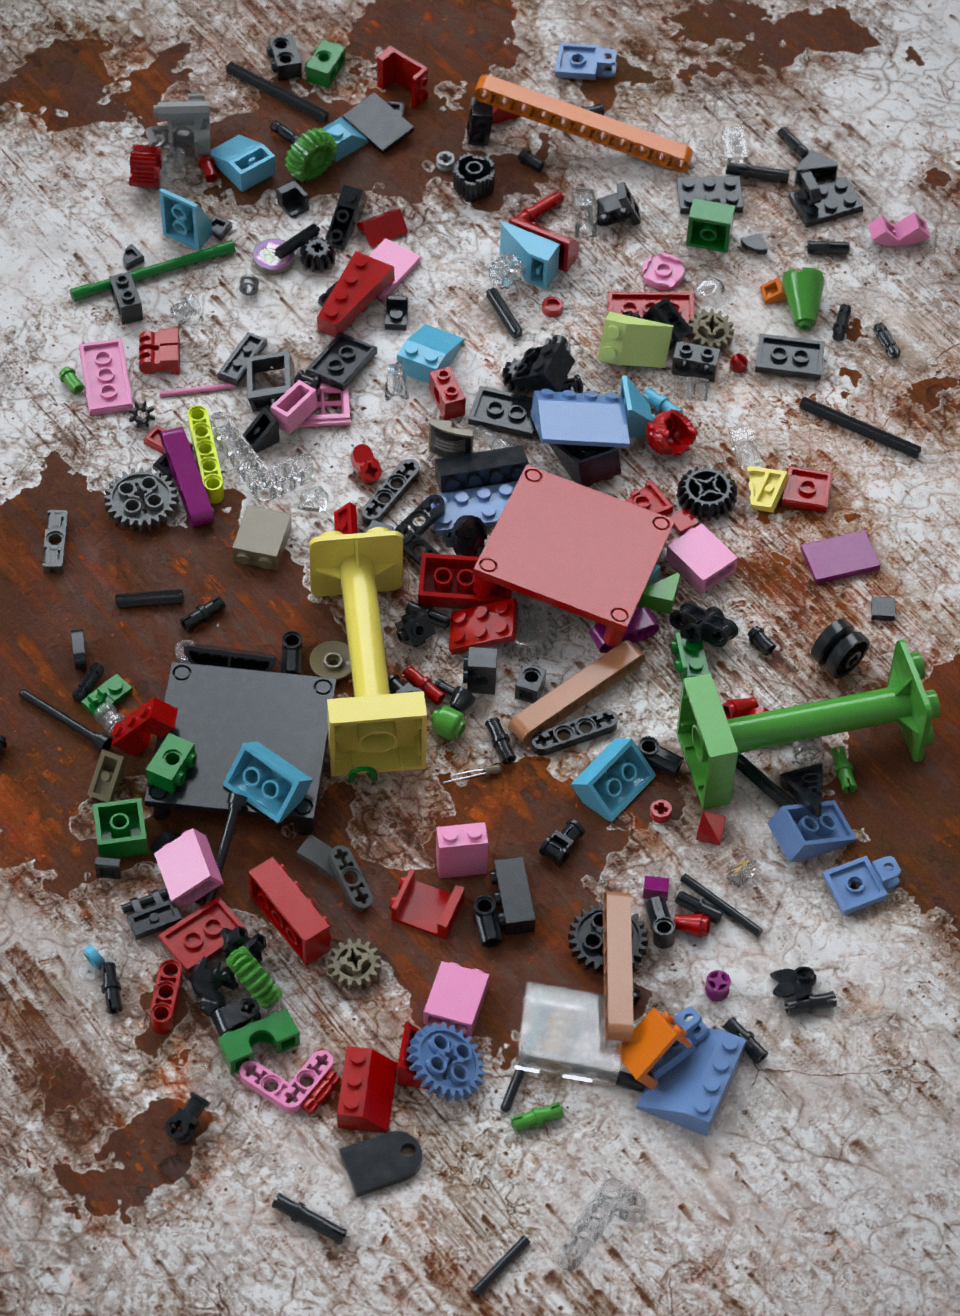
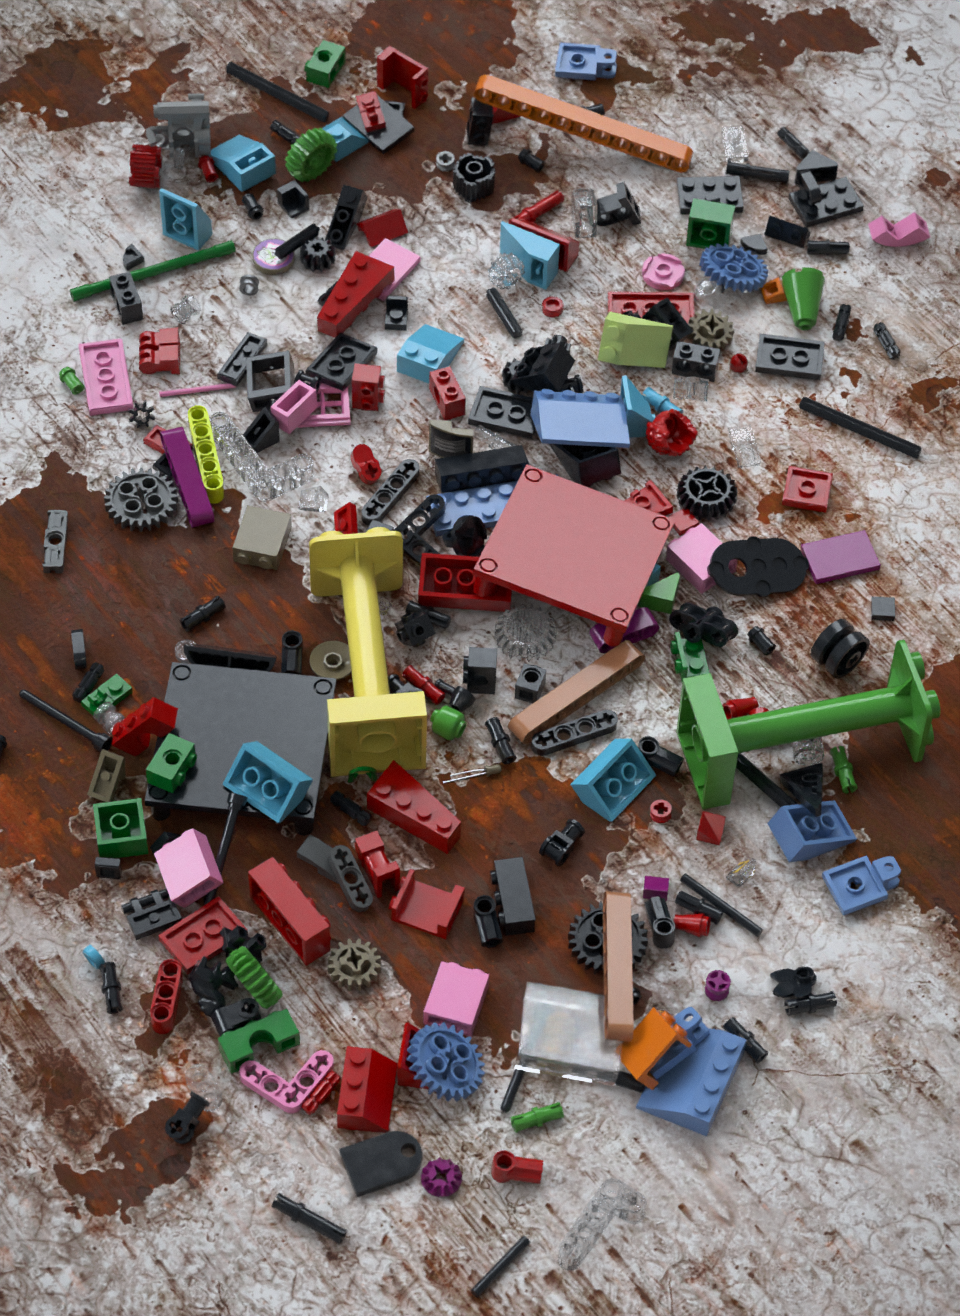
(149, 598): black axle -> none
(220, 227): black tile -> none
(254, 210): none -> black pin
(285, 57): black brick -> none
(350, 808): none -> black axle
(367, 387): none -> red brick
(370, 111): none -> plate
(372, 858): none -> red piece
(396, 382): clear piece -> none
(411, 807): none -> red wedge
(439, 1187): none -> magenta gear
(461, 850): bright pink brick -> none
(483, 626): red plate -> none
(519, 1168): none -> red piece
(734, 267): none -> medium blue gear
(766, 487): light yellow wing -> none
(770, 566): none -> black piece
(787, 231): none -> black hinge

